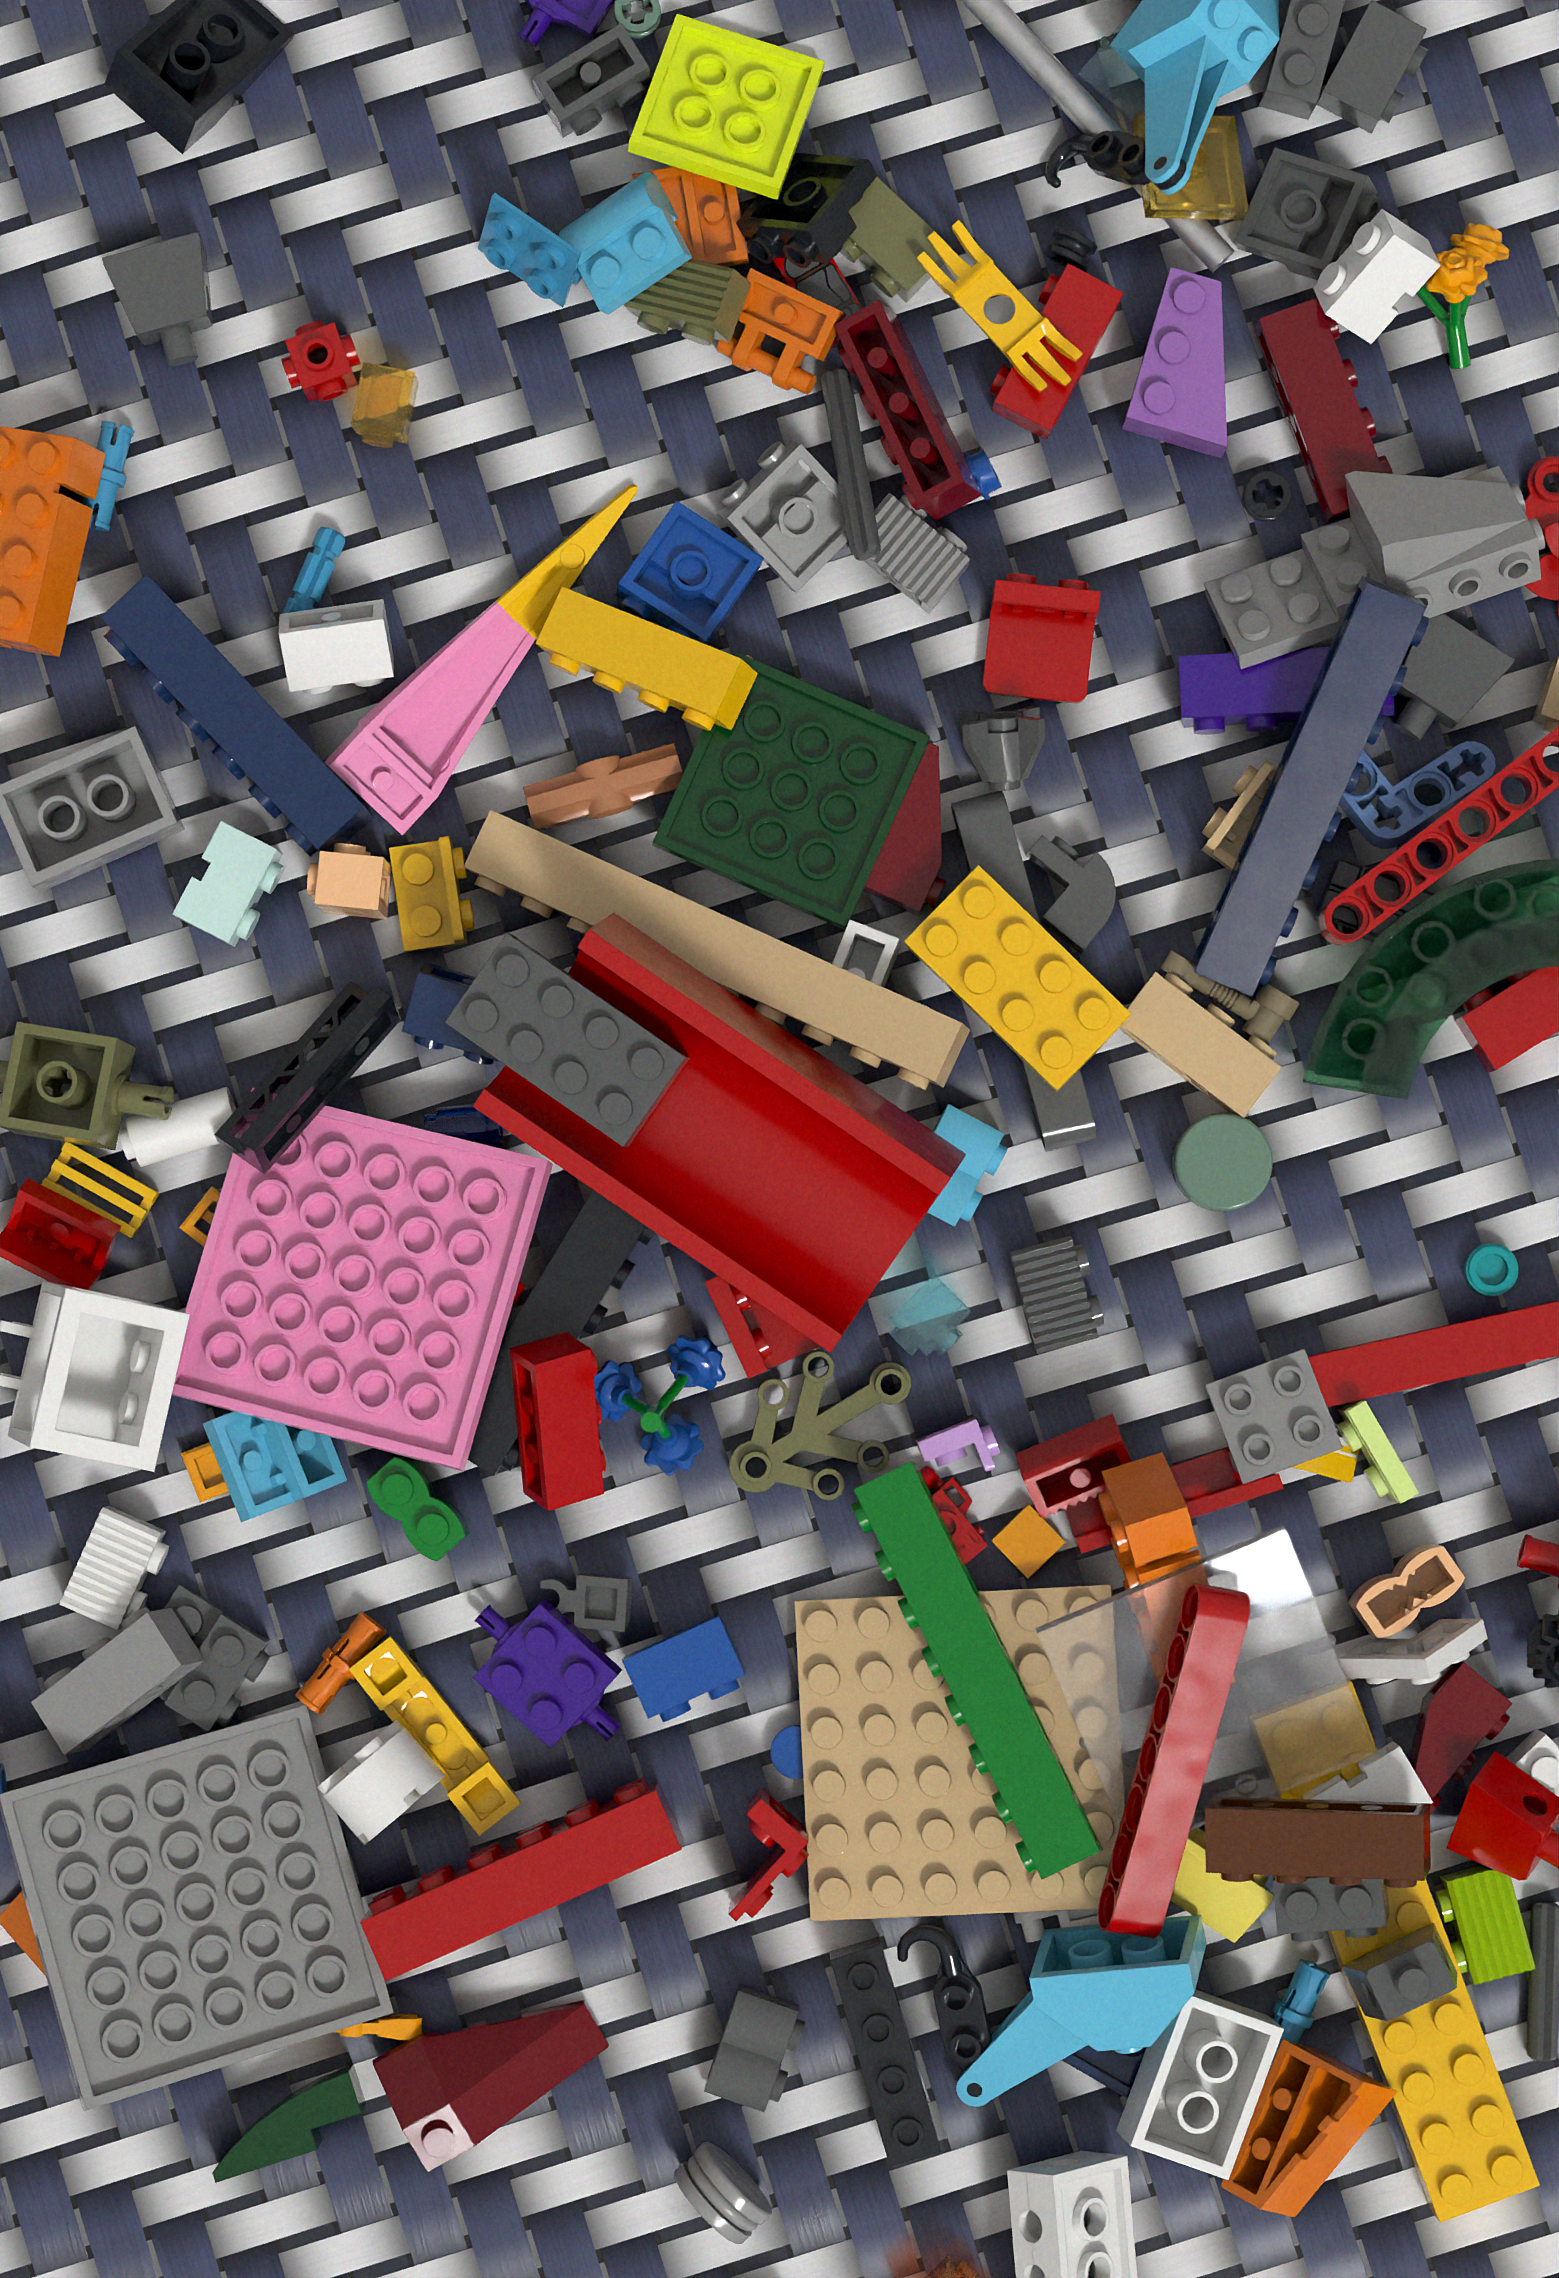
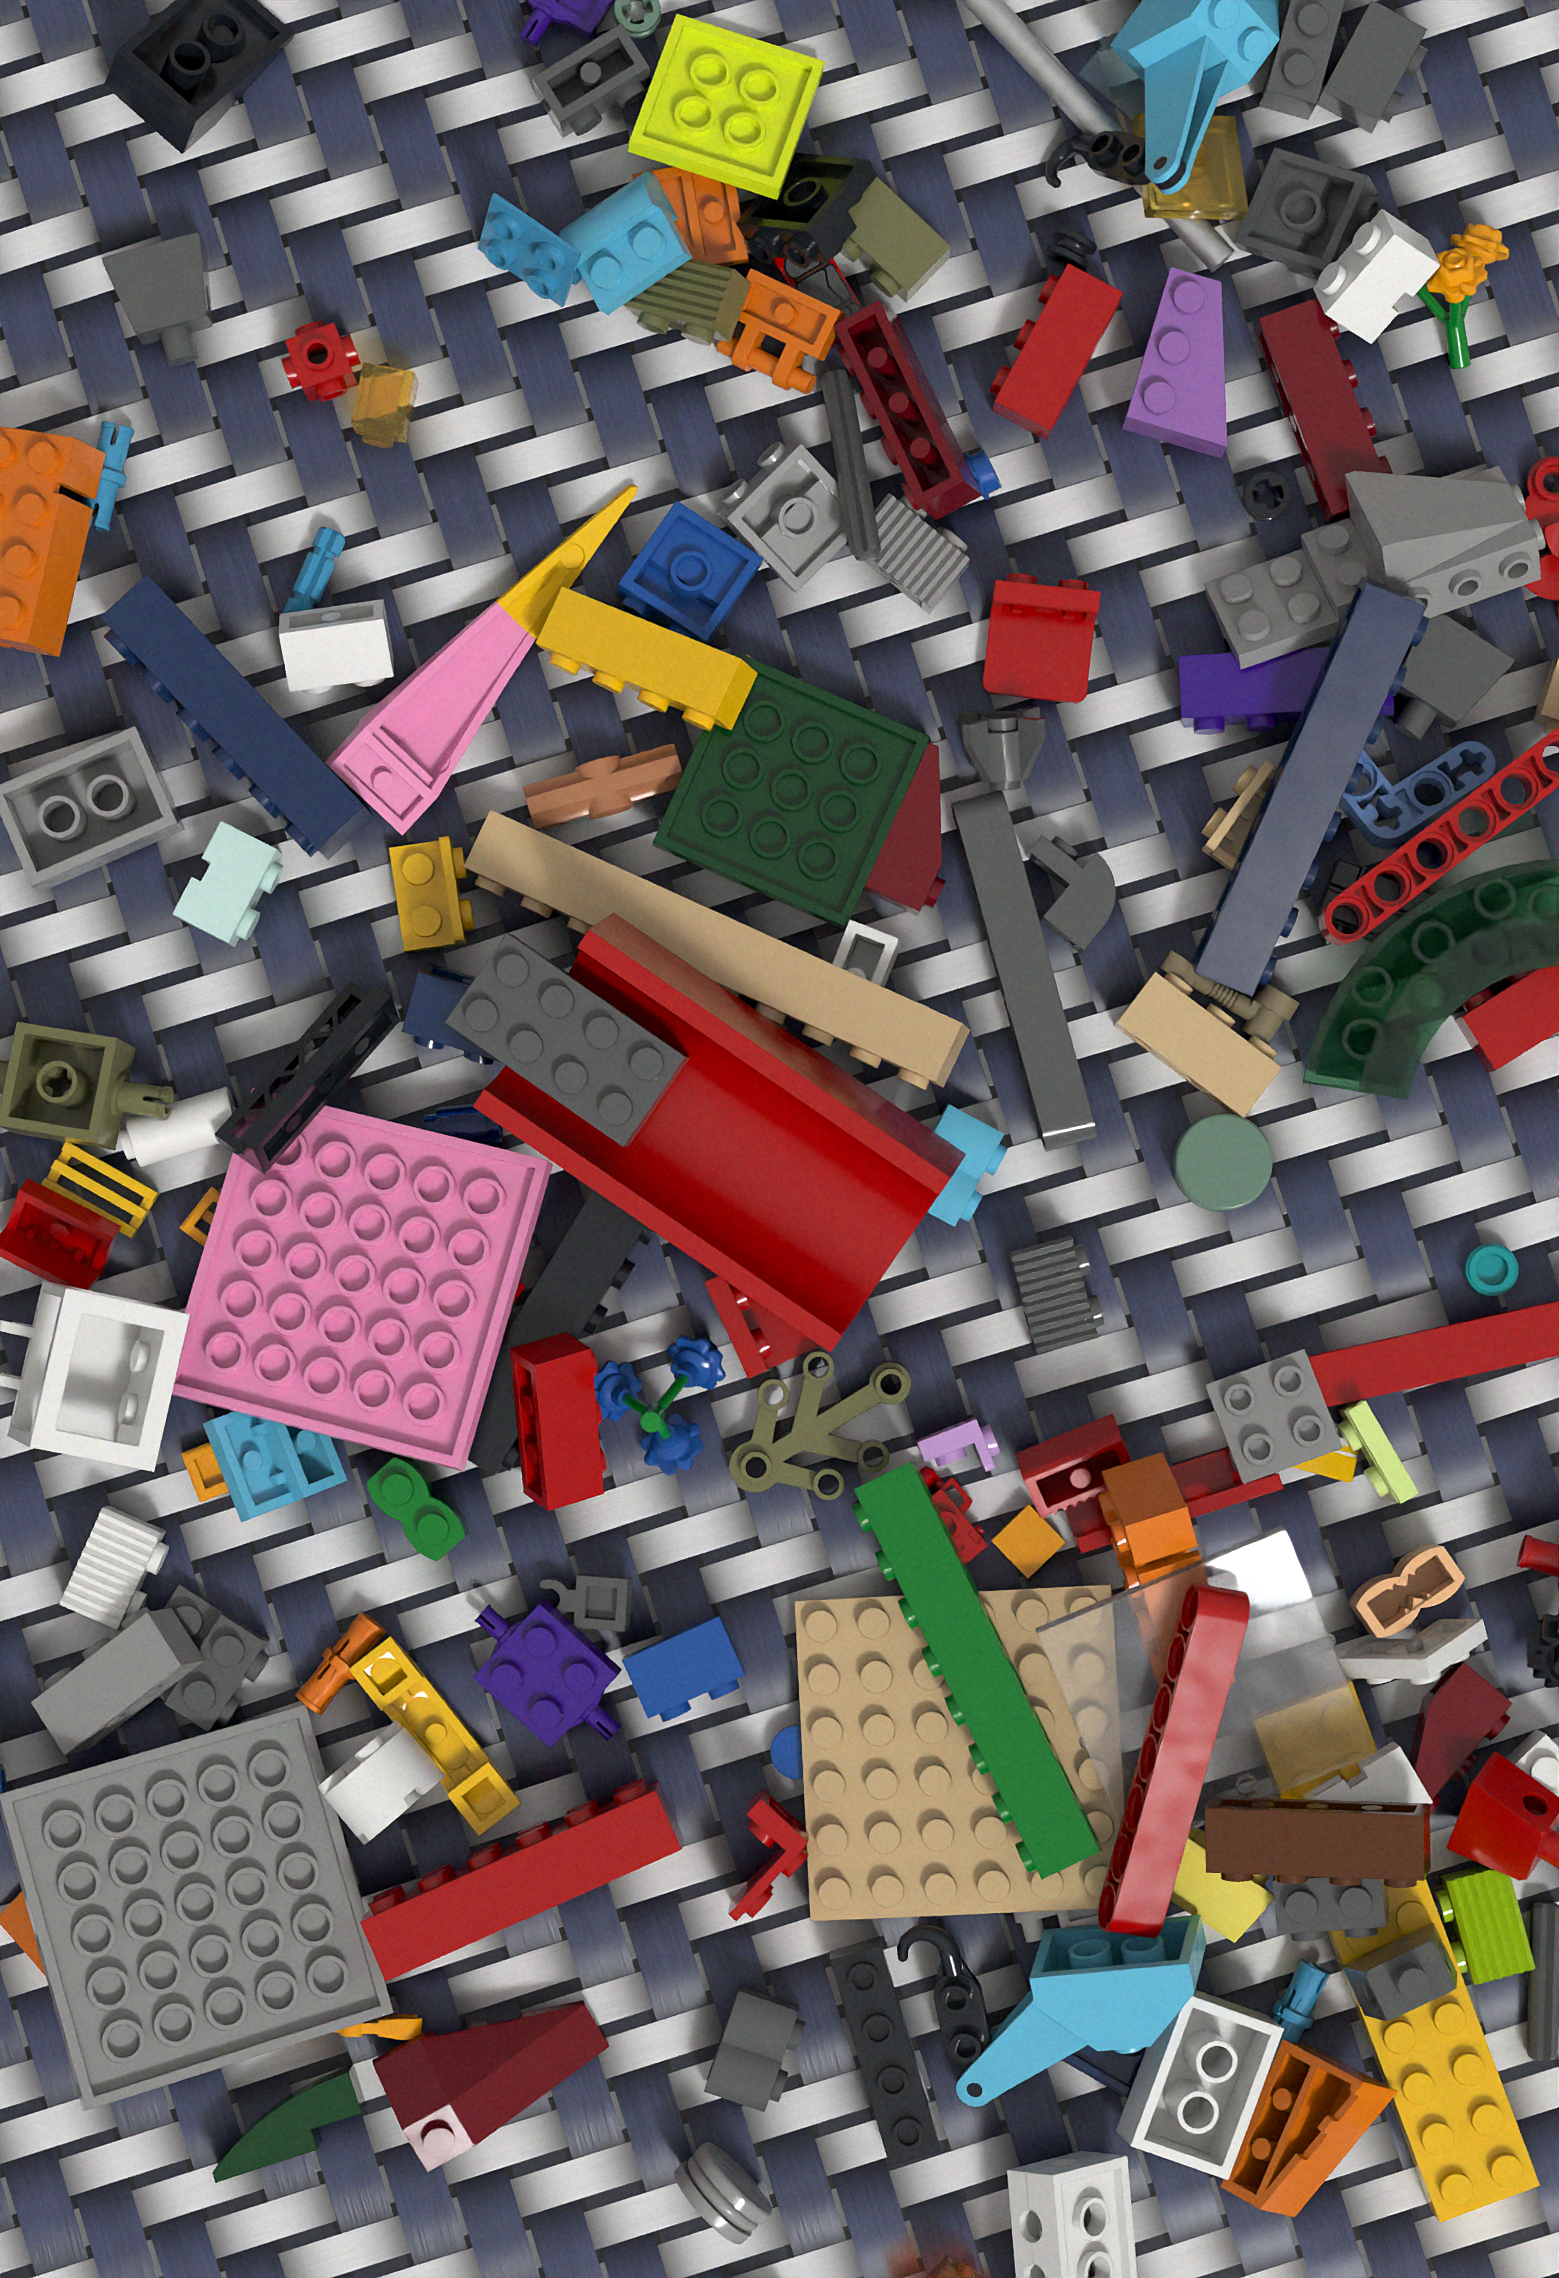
(350, 882): light nougat brick -> none
(929, 1319): clear light blue brick -> none
(981, 282): yellow piece -> none
(1017, 978): yellow brick -> none

